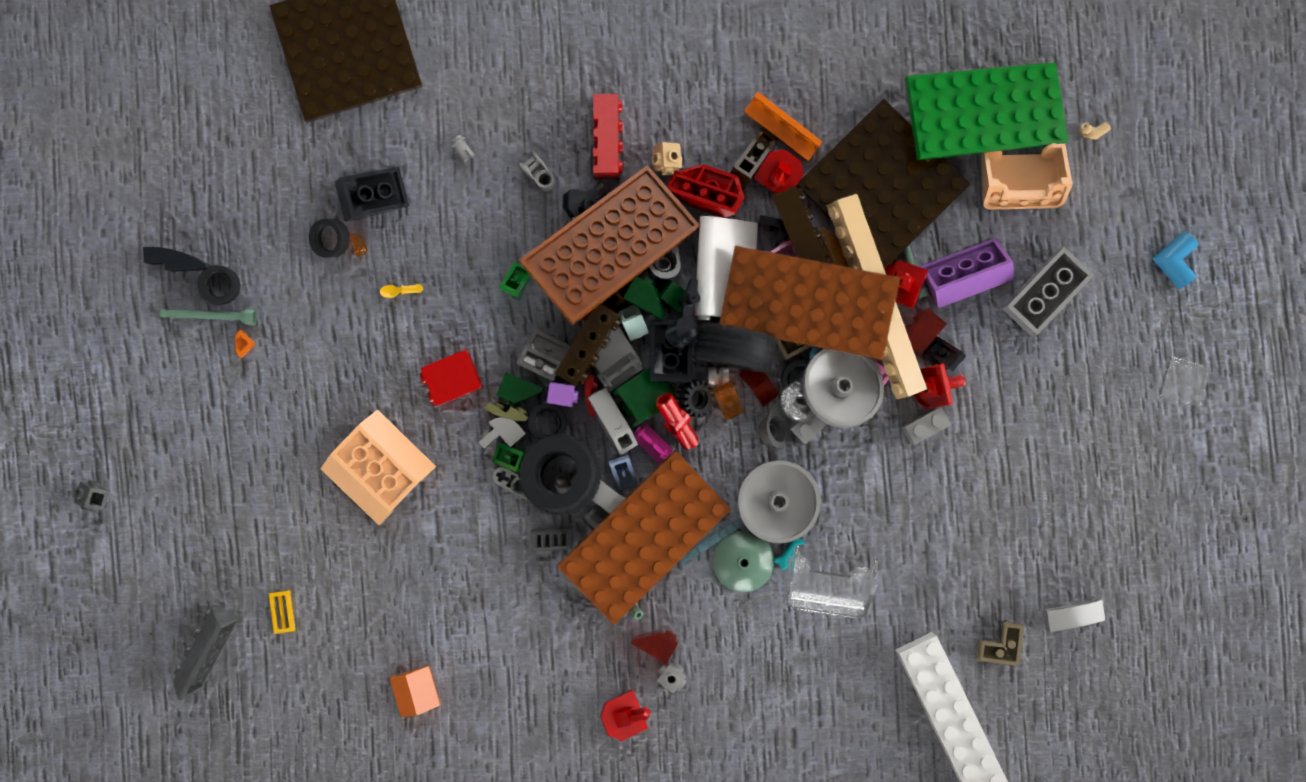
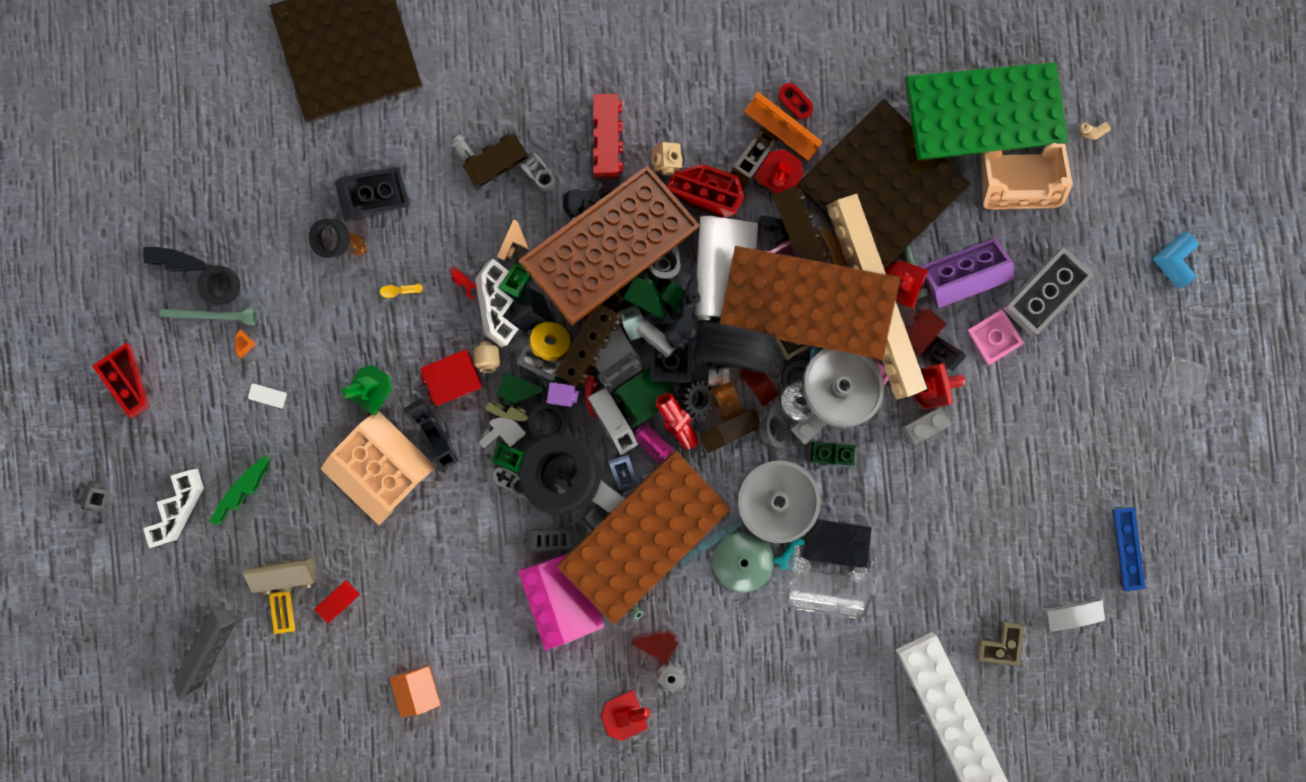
(123, 379): none -> red wedge
(176, 509): none -> white brick
(244, 485): none -> green slope
(267, 395): none -> white sticker
(281, 576): none -> dark tan slope
(337, 601): none -> red slope
(369, 389): none -> green piece
(432, 434): none -> black arch
(459, 278): none -> red plate
(486, 357): none -> tan head
(494, 304): none -> white brick
(495, 160): none -> dark brown brick
(514, 236): none -> light nougat slope
(530, 311): none -> black slope
(555, 332): none -> yellow tile
(557, 604): none -> dark pink slope
(655, 338): none -> light grey slope
(730, 431): none -> dark brown slope
(797, 100): none -> red plate
(832, 453): none -> dark green slope
(838, 543): none -> black slope
(995, 337): none -> bright pink tile
(1128, 549): none -> blue plate

